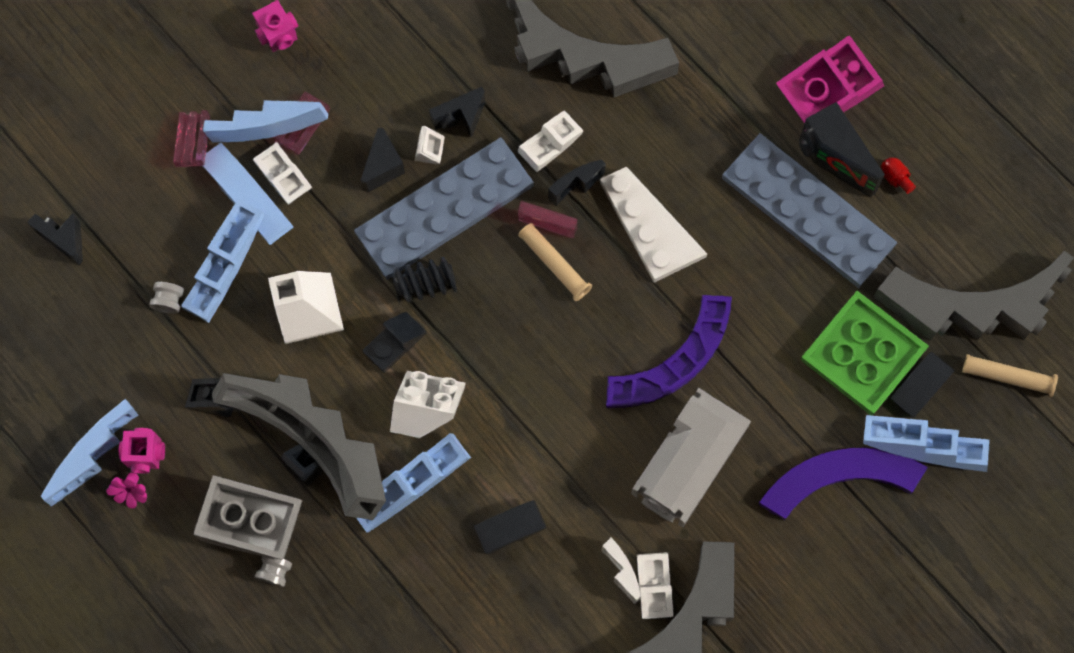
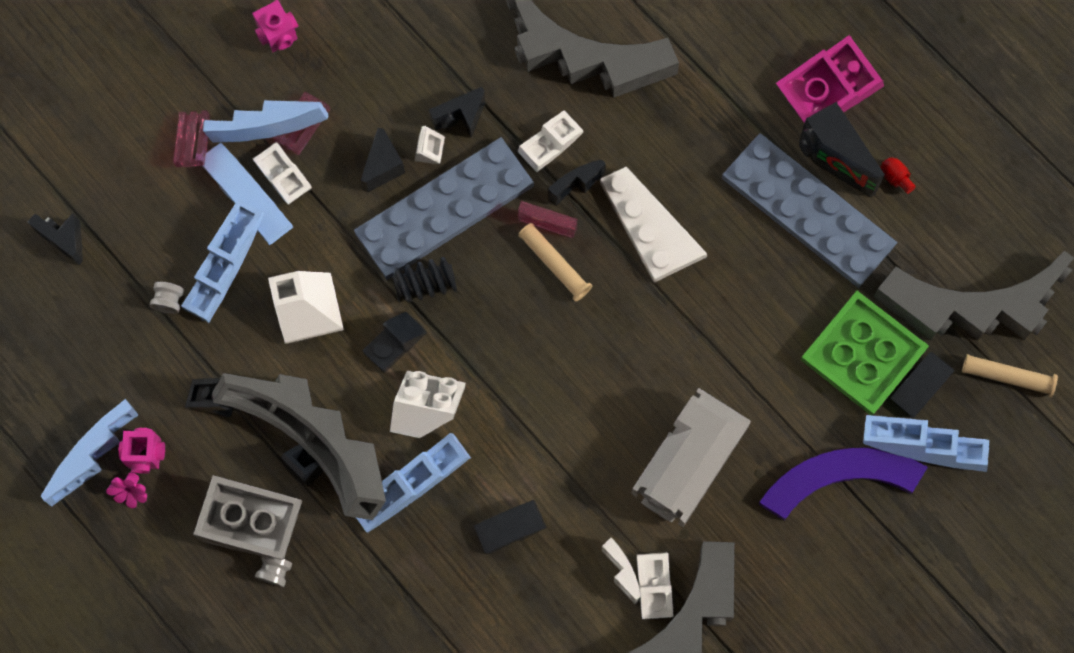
(681, 366): dark purple tile -> none

